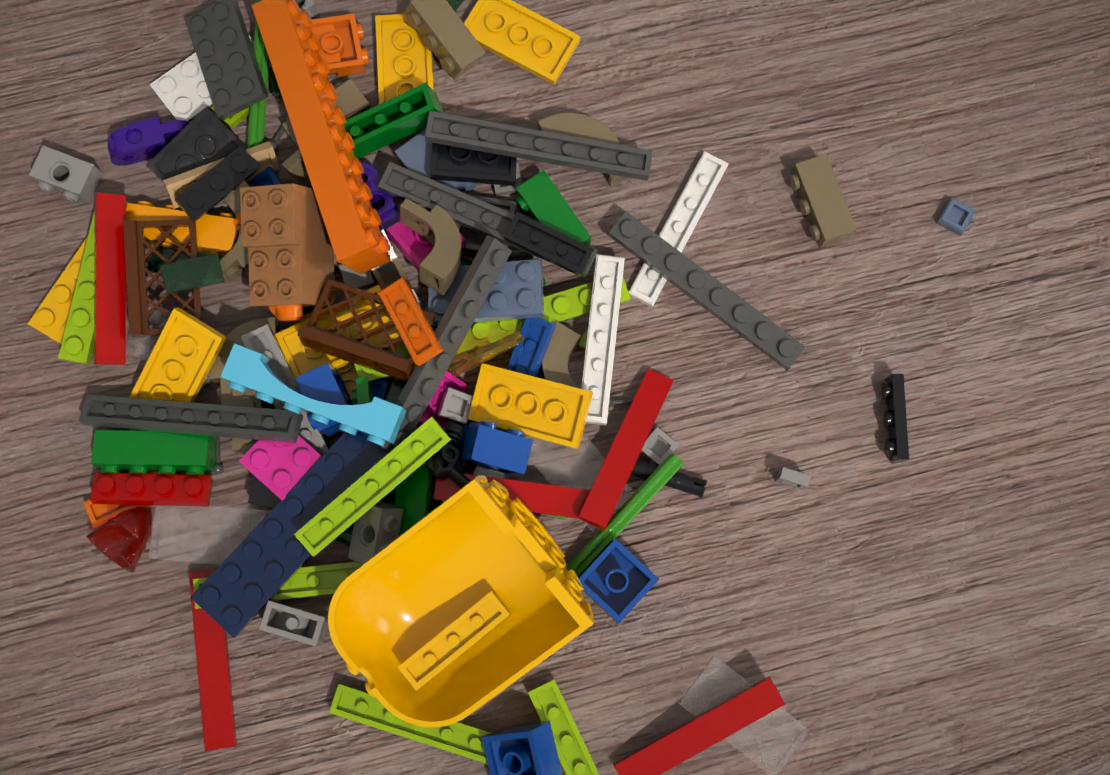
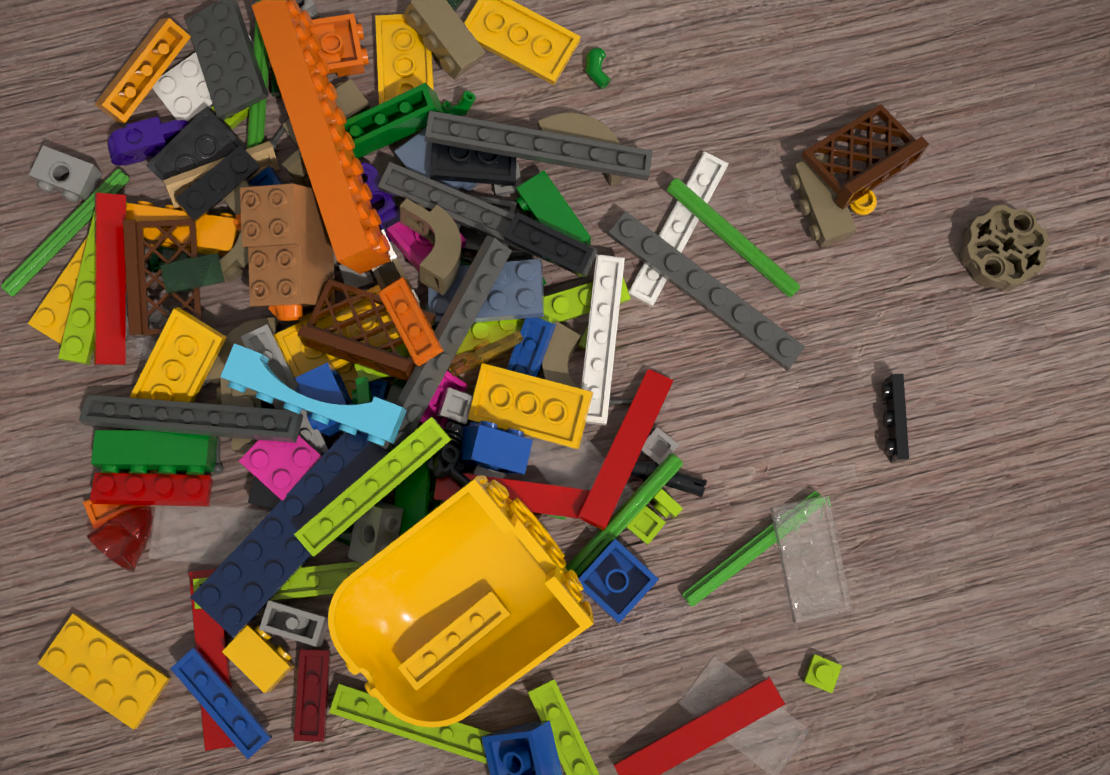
(61, 236): none -> bright green axle
(104, 671): none -> yellow plate
(142, 70): none -> light orange brick
(221, 703): none -> blue plate
(259, 658): none -> yellow brick
(312, 695): none -> dark red plate
(463, 105): none -> green arm
(593, 67): none -> green arm
(646, 525): none -> lime plate
(666, 505): none -> lime plate
(733, 237): none -> bright green axle
(733, 563): none -> bright green axle
(793, 478): light grey tile -> none
(810, 559): none -> clear plate
(822, 673): none -> lime plate
(865, 204): none -> yellow plate
(875, 174): none -> reddish brown fence
(956, 216): sand blue tile -> none
(1008, 264): none -> dark tan connector

